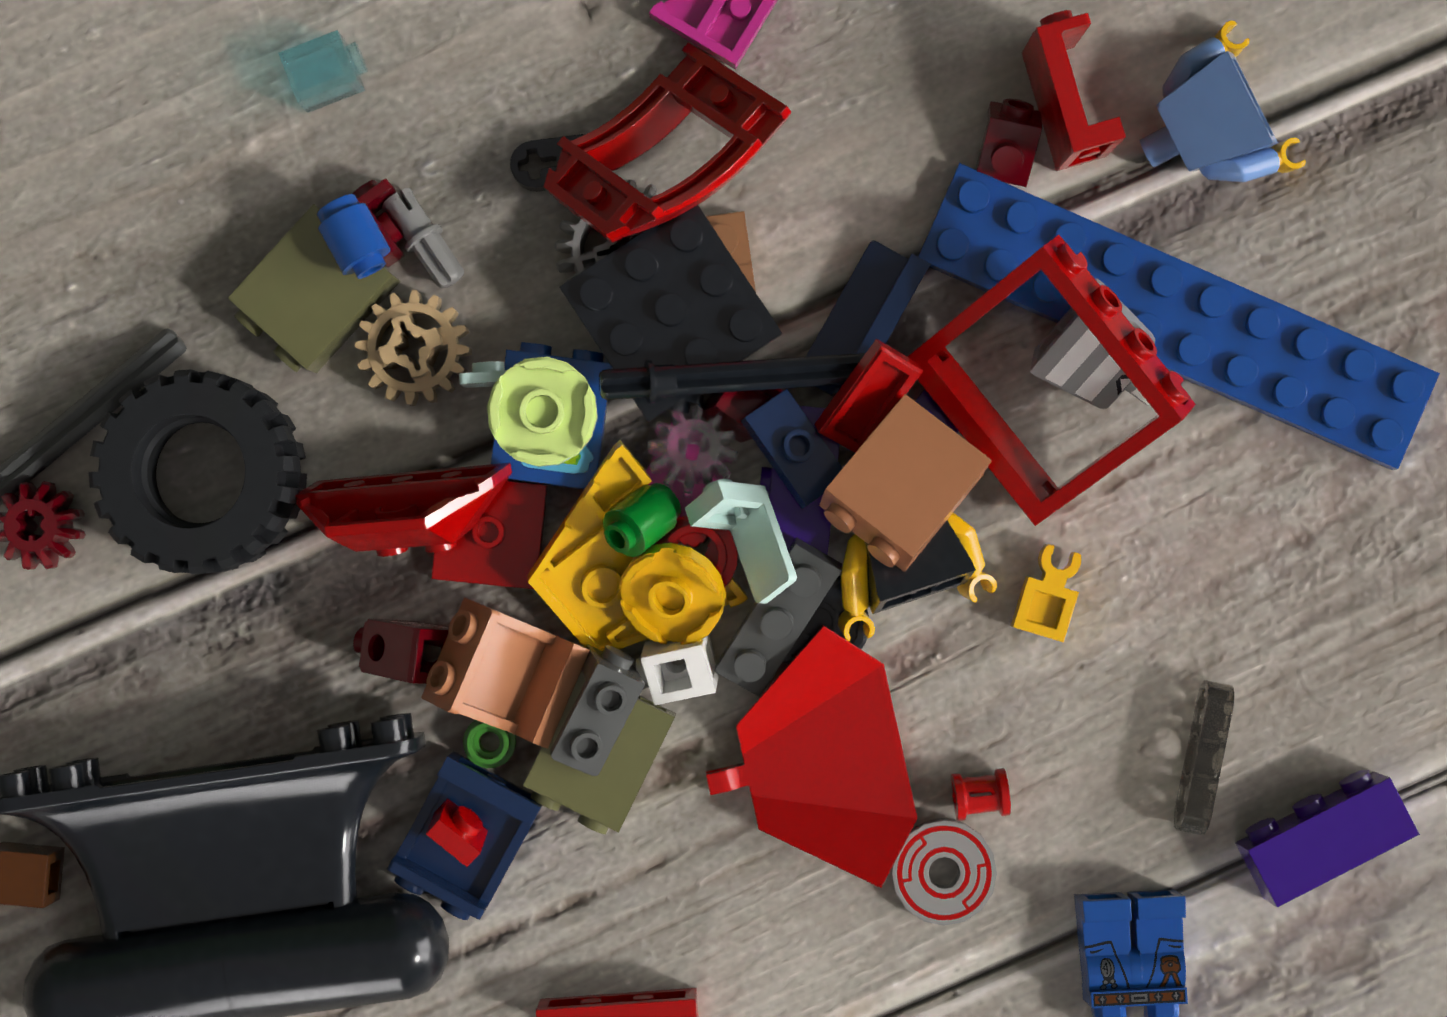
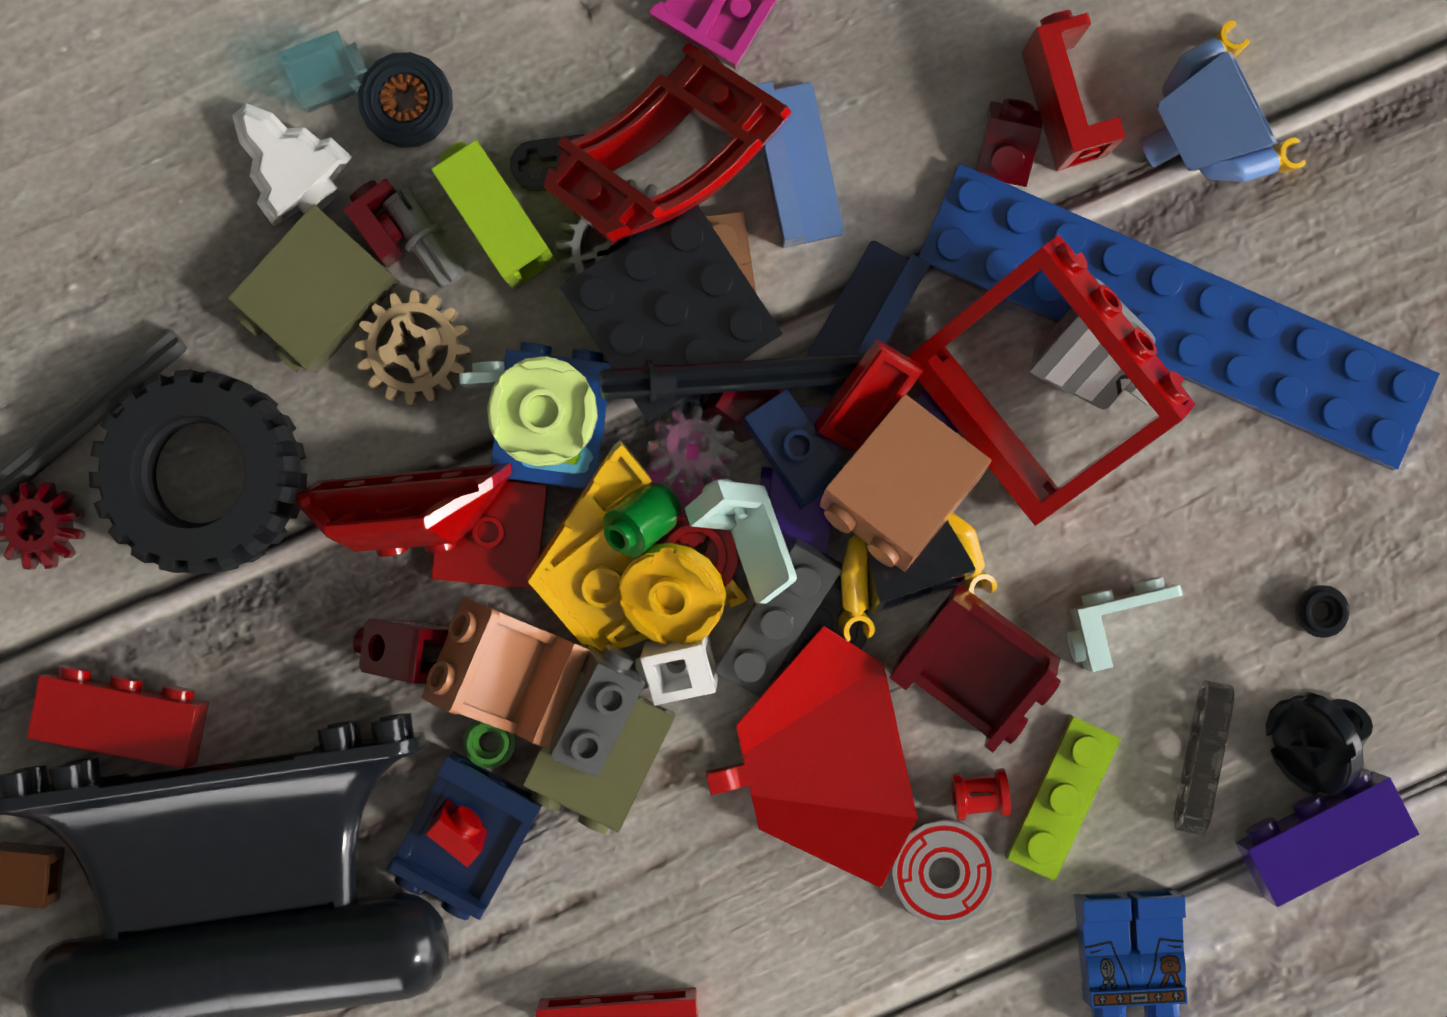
(118, 717): none -> red brick
(288, 164): none -> white rock
(353, 236): blue brick -> none
(401, 73): none -> black bush
(493, 213): none -> lime brick
(801, 170): none -> medium blue panel
(979, 666): none -> dark red panel
(1045, 603): yellow plate -> none
(1062, 798): none -> lime plate
(1088, 639): none -> light aqua bracket
(1318, 741): none -> black tile
(1337, 615): none -> black plate

